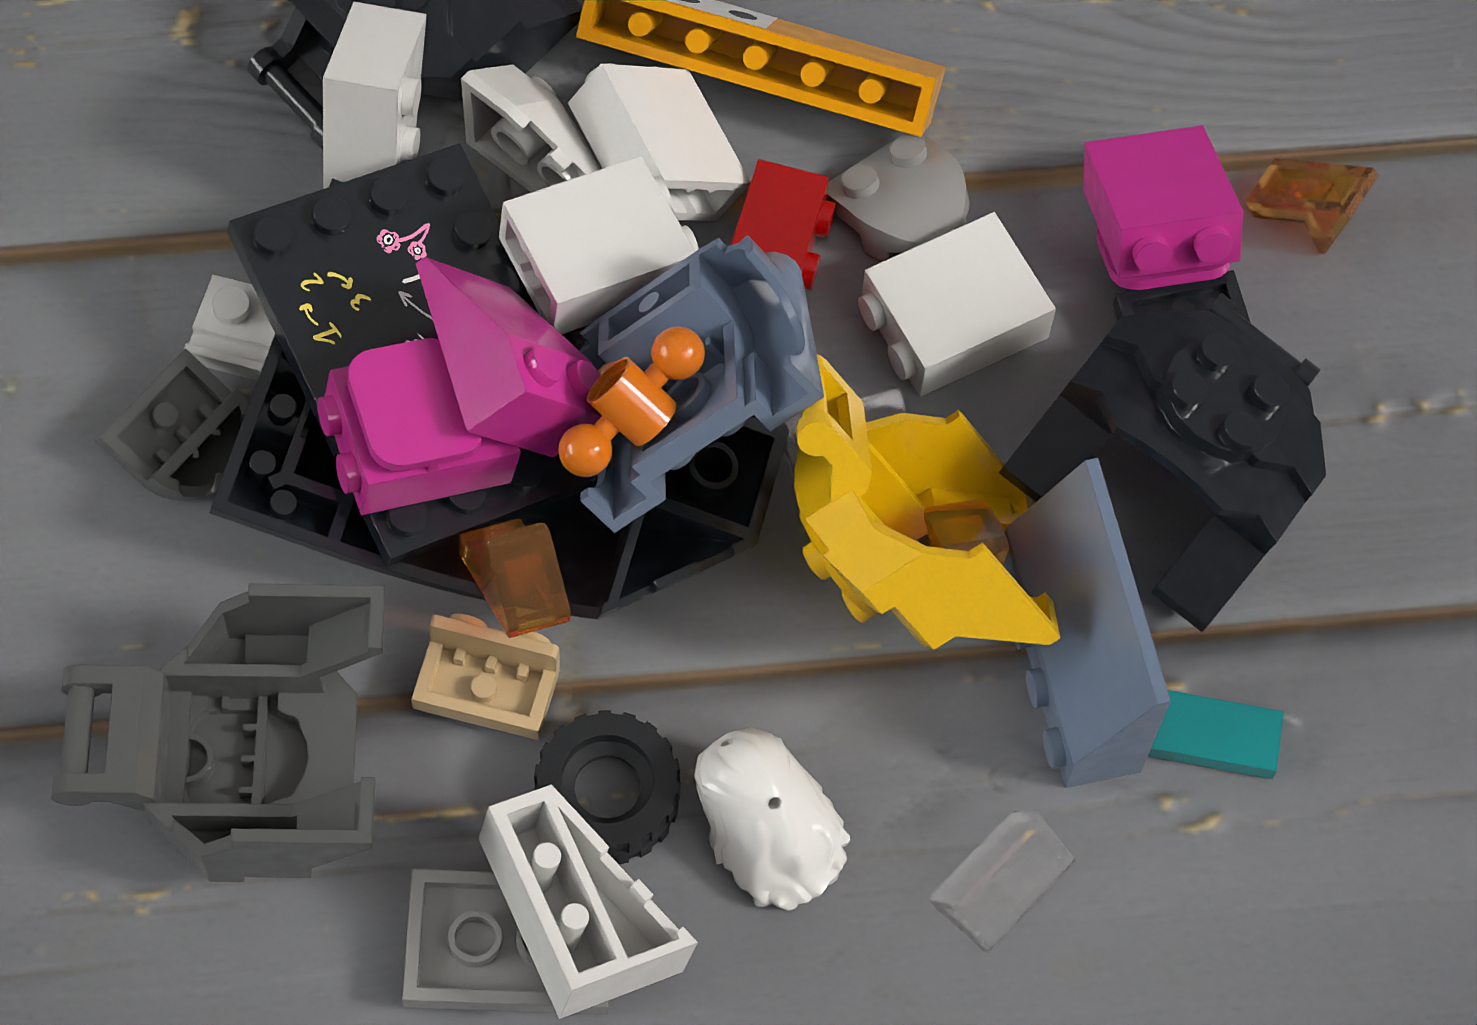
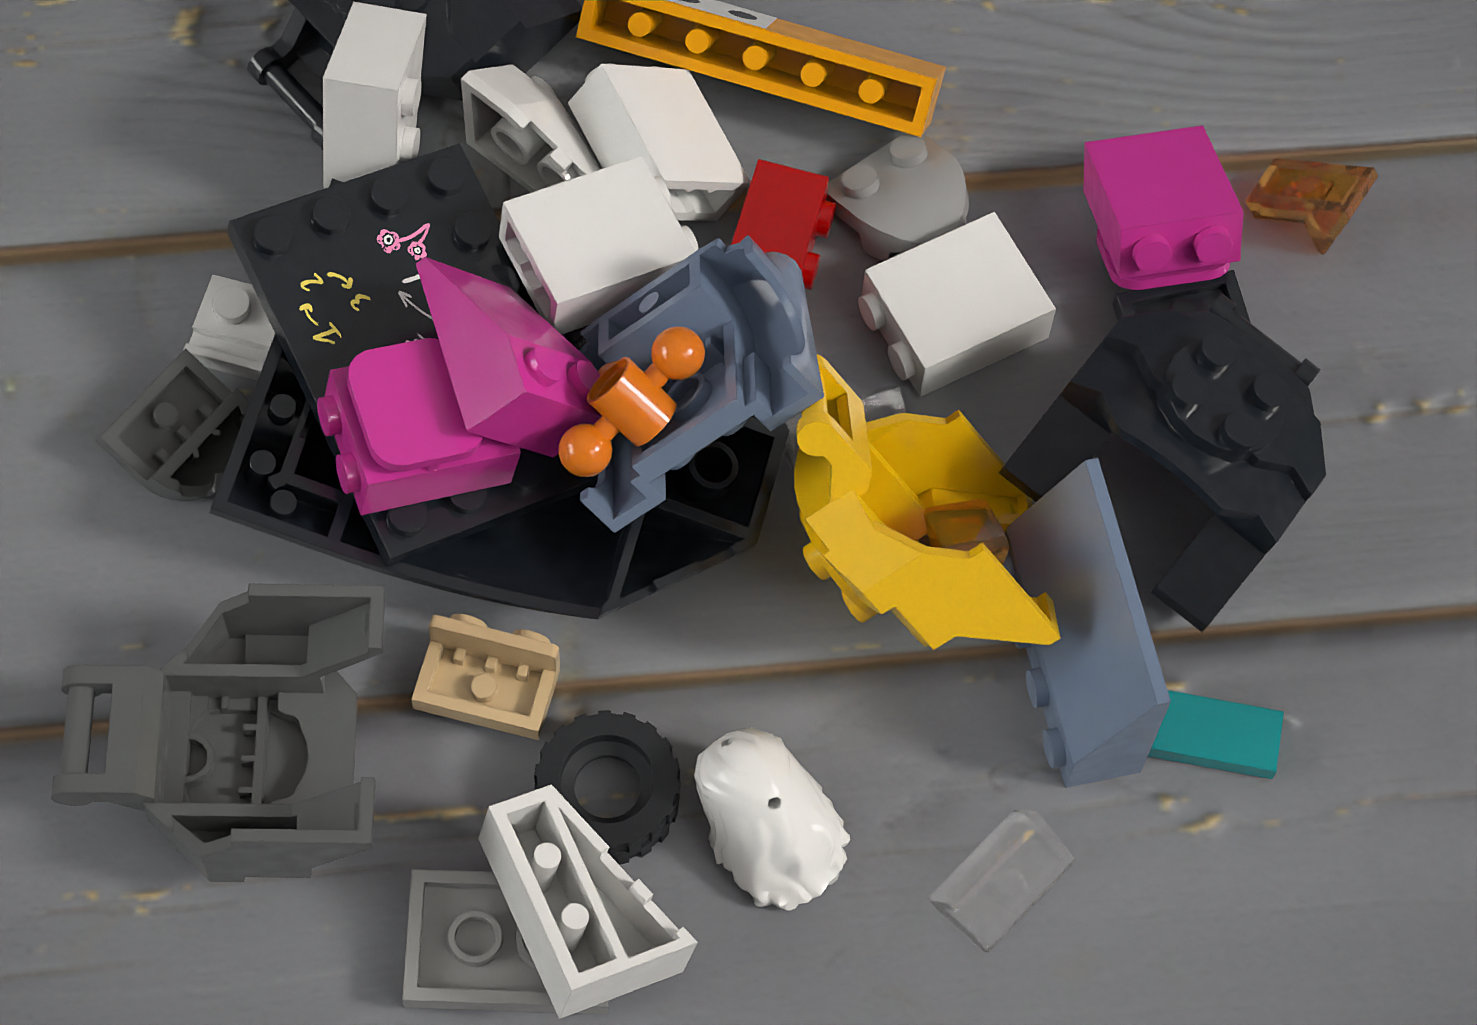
(517, 575): clear orange slope -> none

